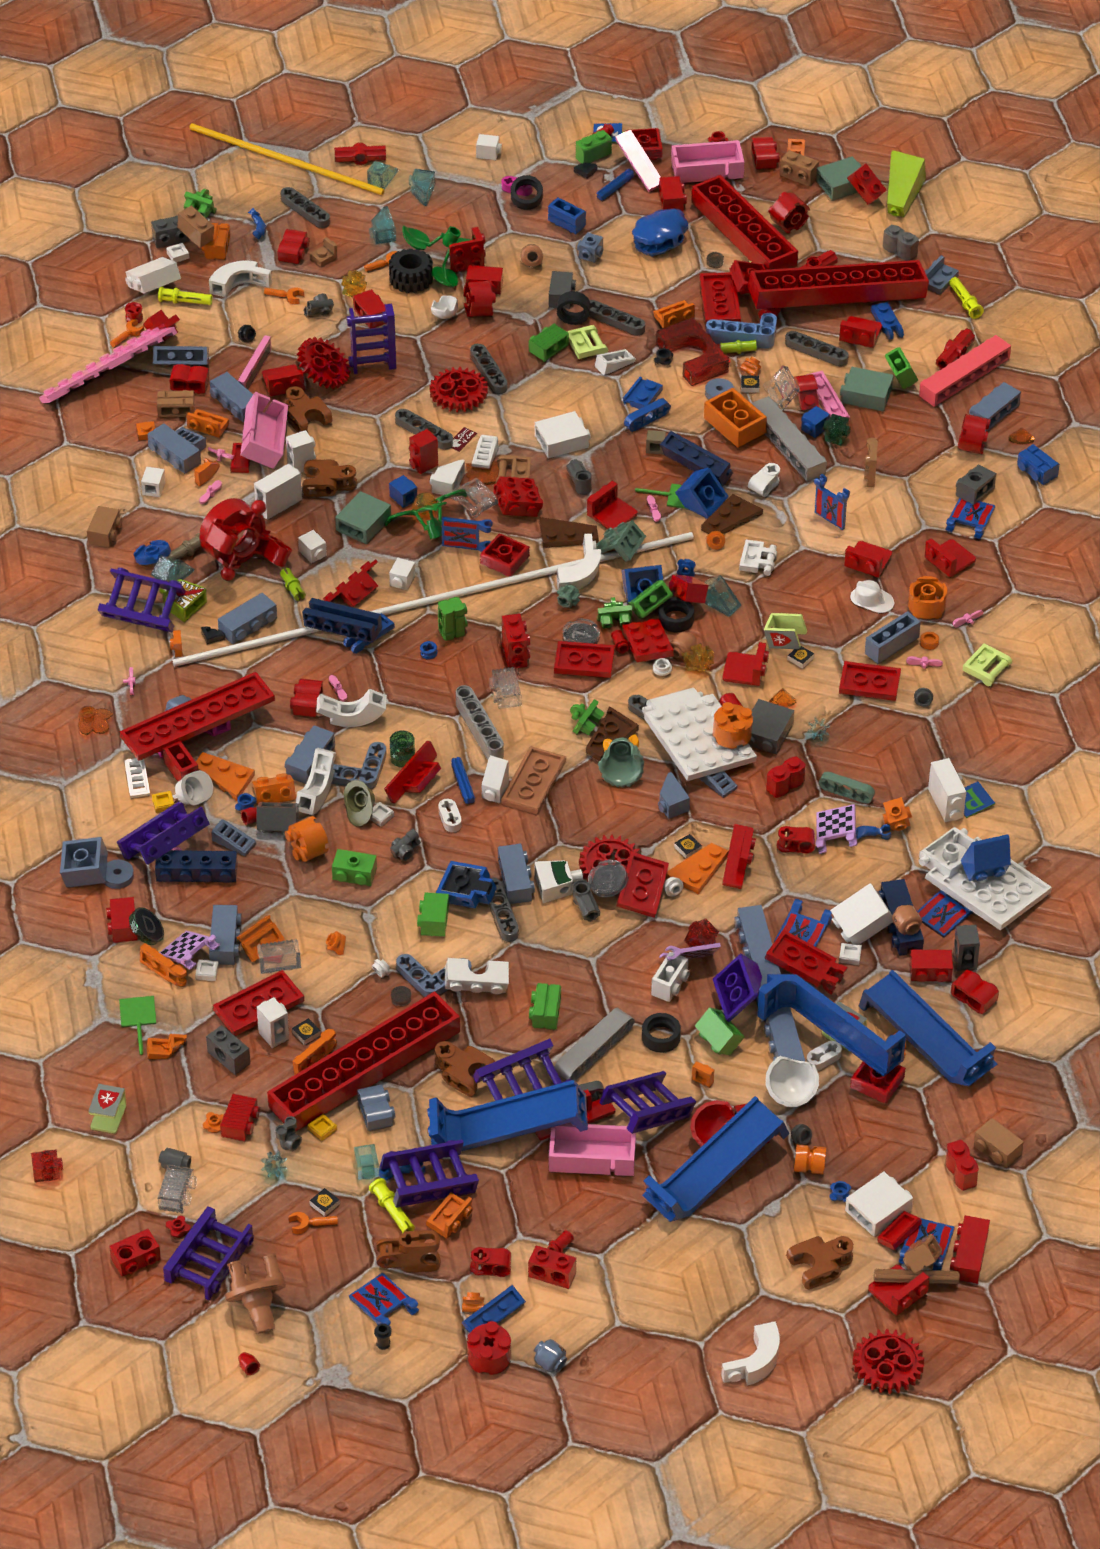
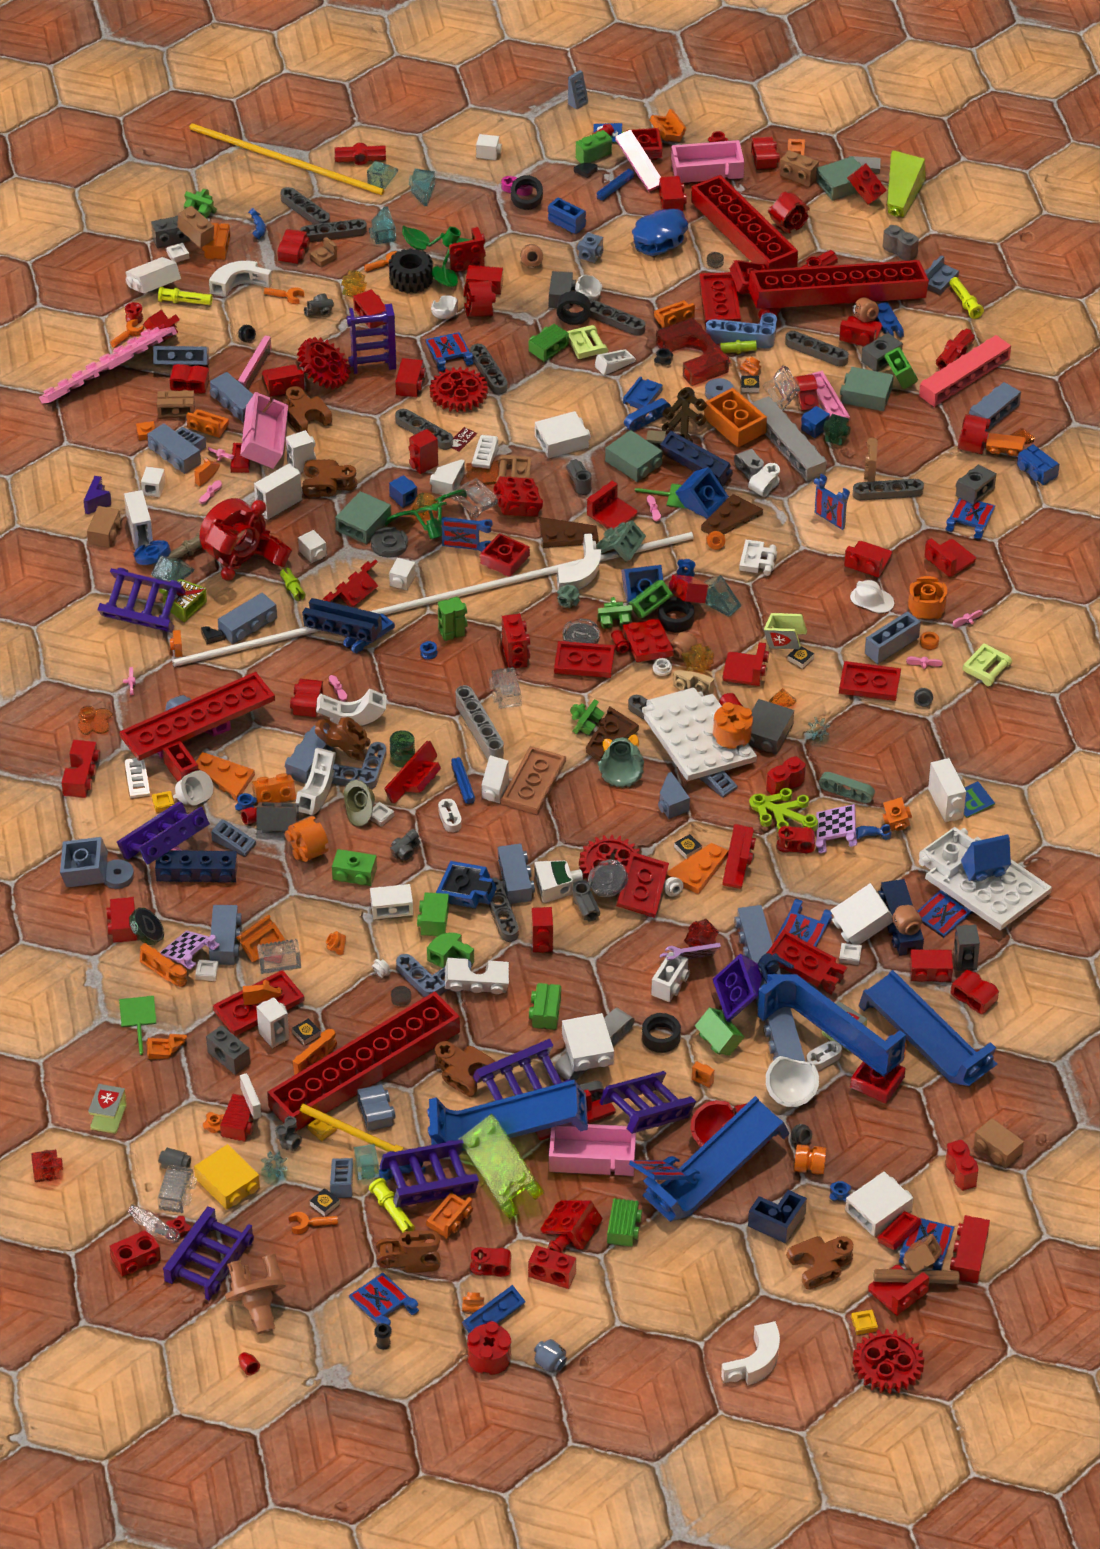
(82, 756): none -> red arch
(96, 496): none -> dark purple slope
(138, 518): none -> white brick
(154, 1225): none -> clear plate
(227, 1176): none -> yellow brick
(250, 1096): none -> white tile
(259, 993): none -> orange slope
(342, 1179): none -> sand blue slope
(346, 735): none -> dark orange piece
(349, 1129): none -> yellow bar
(358, 226): none -> dark grey beam
(389, 542): none -> dark grey tile
(391, 901): none -> white brick
(410, 377): none -> red brick
(447, 348): none -> blue flag
(448, 946): none -> bright green brick
(499, 1164): none -> clear neon green hinge
(542, 929): none -> red brick
(574, 1218): none -> red bracket
(577, 91): none -> sand blue slope
(588, 1042): none -> white brick
(589, 286): none -> white hair
(623, 1222): none -> bright green brick
(633, 456): none -> sand green brick
(664, 1169): none -> blue flag
(670, 127): none -> orange bracket
(685, 397): none -> dark brown plant
(687, 679): none -> tan slope
(748, 463): none -> light grey piece
(761, 802): none -> lime plant
(769, 964): none -> dark blue plant
(778, 1219): none -> dark blue brick
(864, 1322): none -> yellow tile
(865, 310): none -> nougat head
(873, 163): none -> light grey tile
(874, 353): none -> dark grey brick
(888, 489): none -> dark grey beam
(1005, 444): none -> orange bracket

